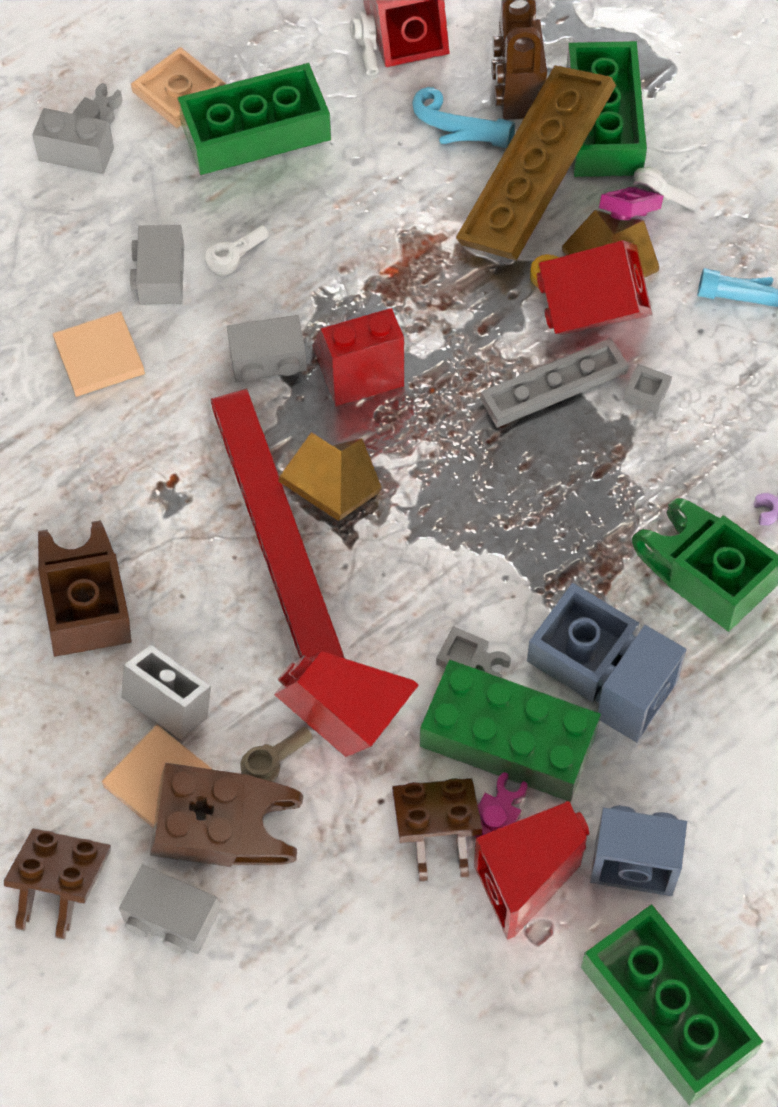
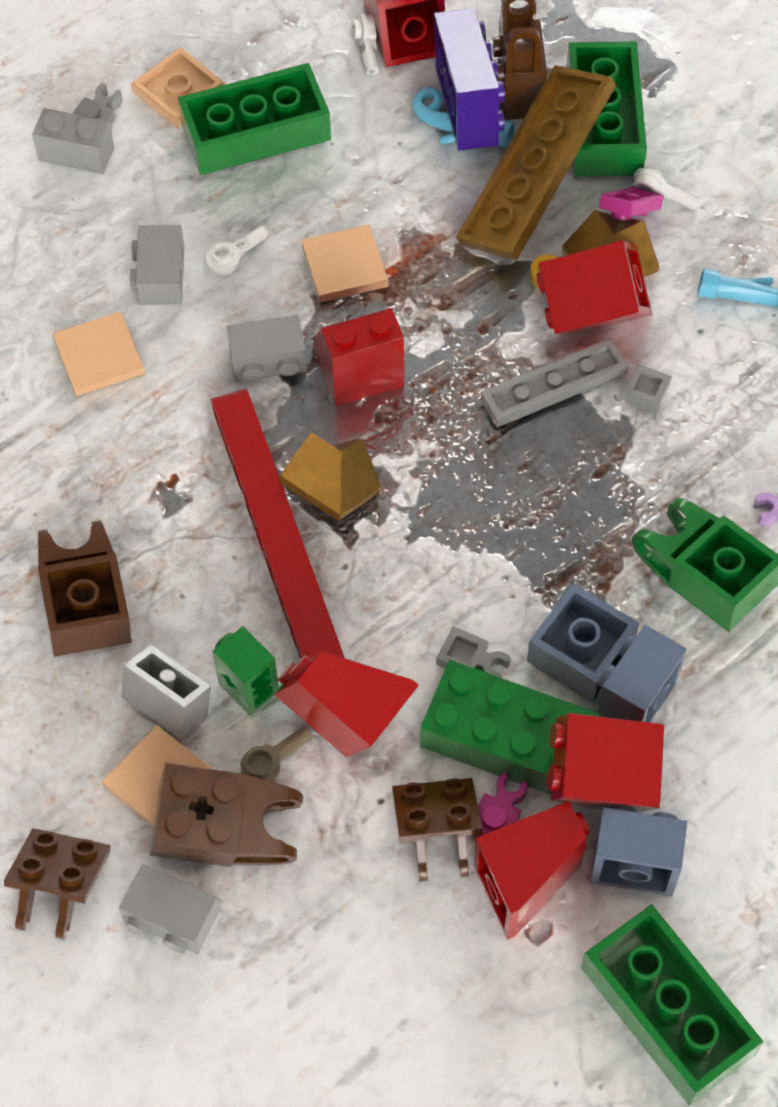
(245, 669): none -> green brick
(344, 263): none -> light nougat tile
(468, 79): none -> dark purple brick
(606, 762): none -> red slope

